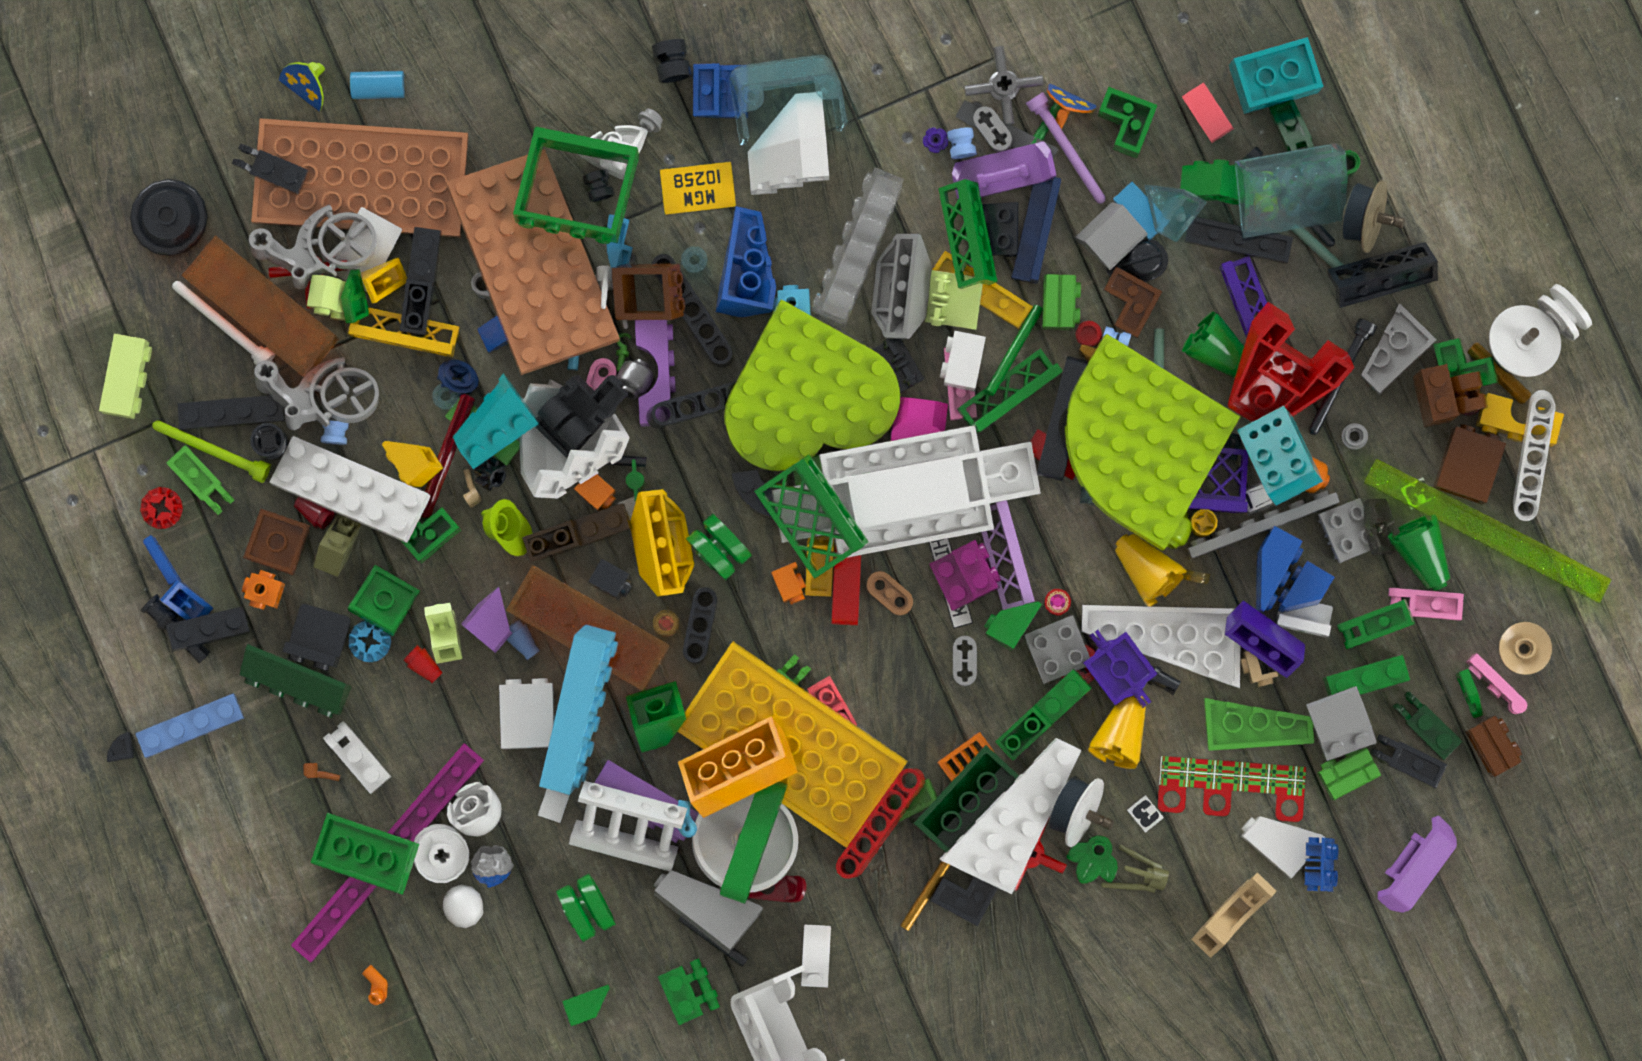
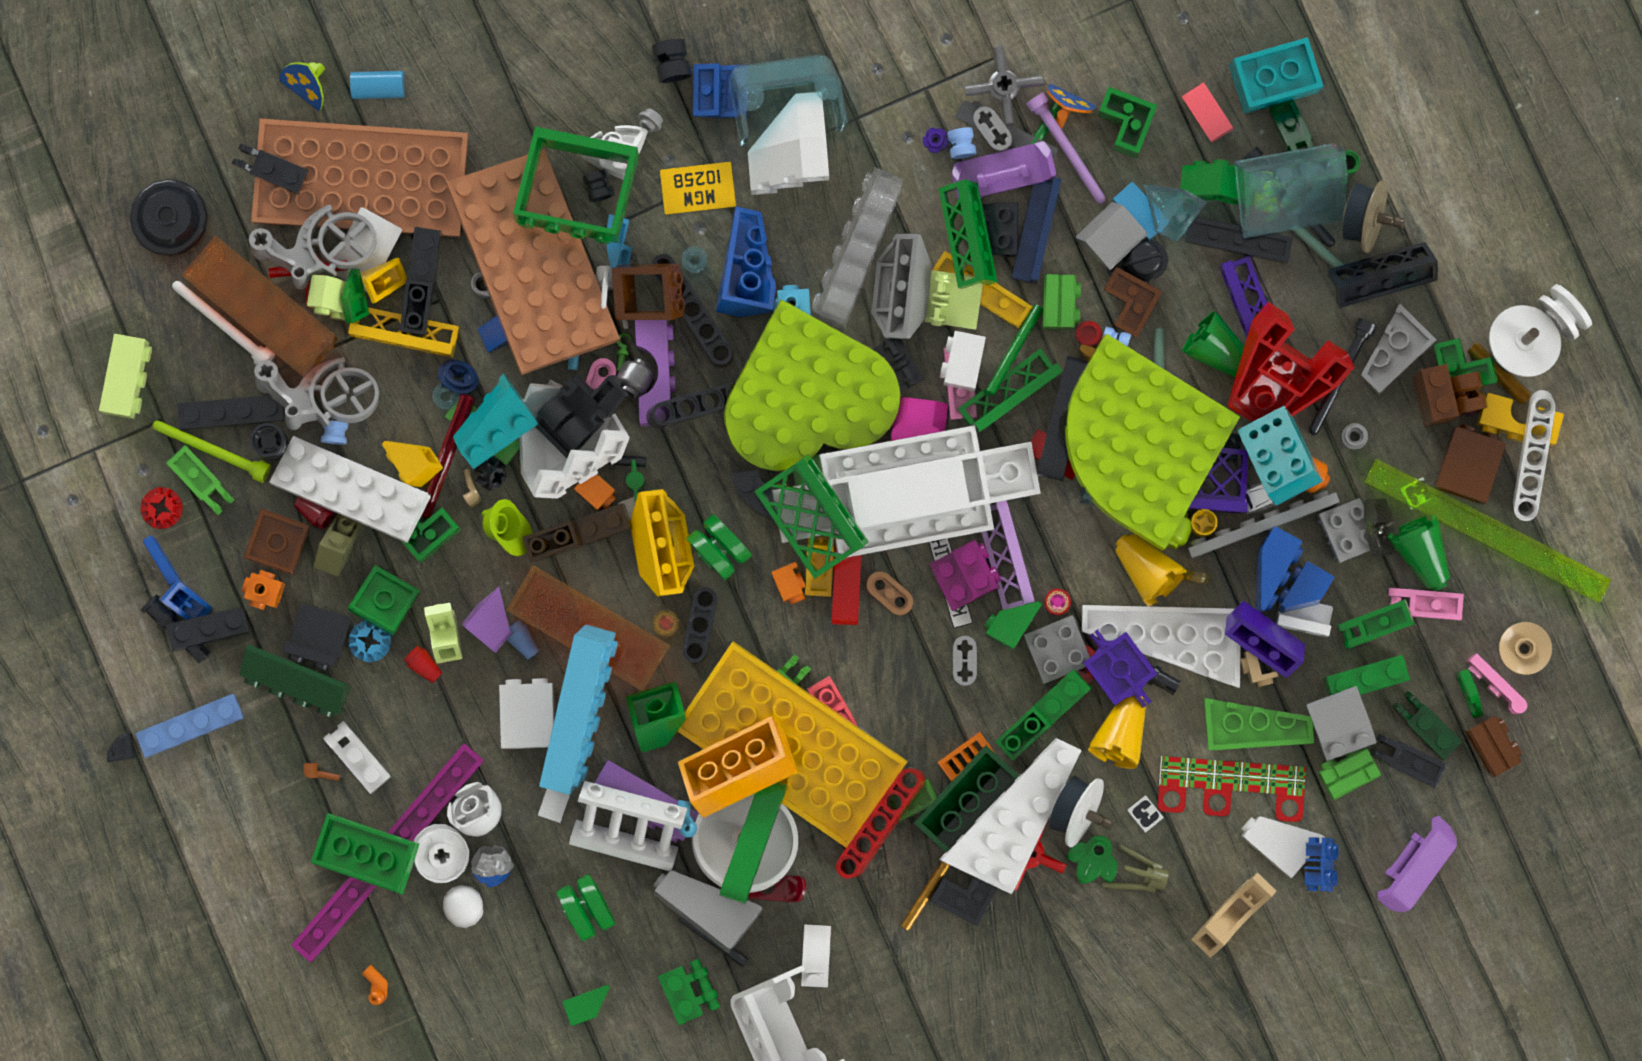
(611, 580): black brick -> none

